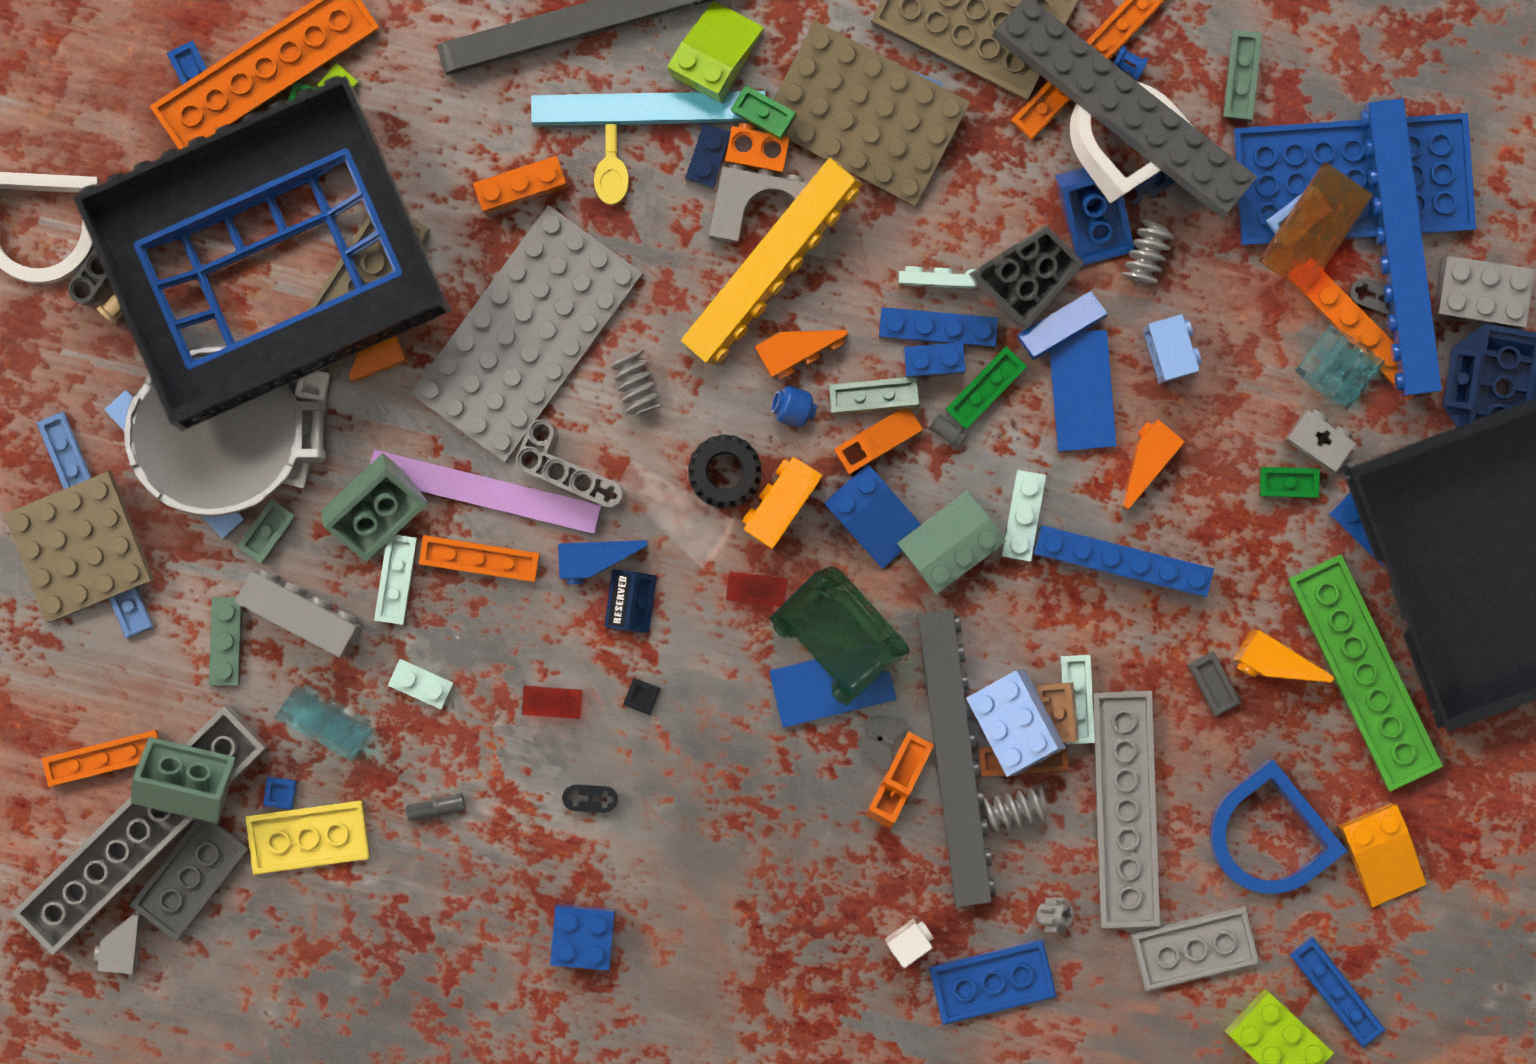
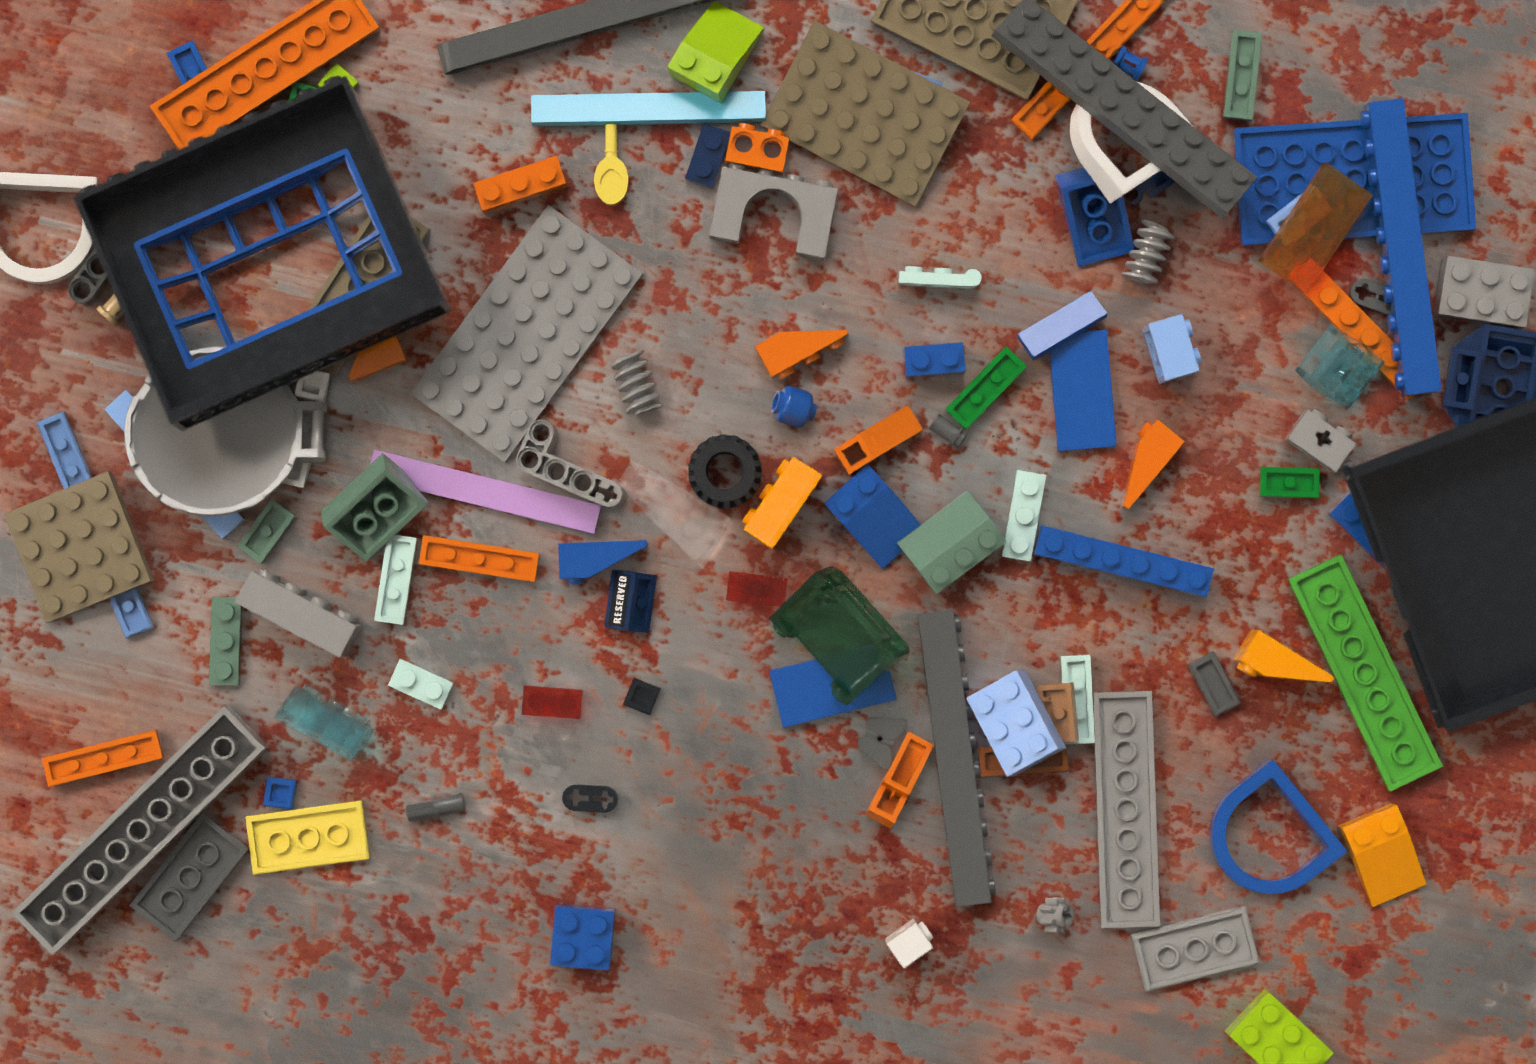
(121, 948): light grey slope -> none
(182, 780): sand green slope -> none
(763, 112): green plate -> none
(772, 262): yellow brick -> none
(874, 396): plate -> none
(938, 327): blue plate -> none
(992, 981): blue tile -> none
(1016, 810): light grey piece -> none
(1027, 275): dark grey wedge -> none
(1337, 992): blue tile -> none

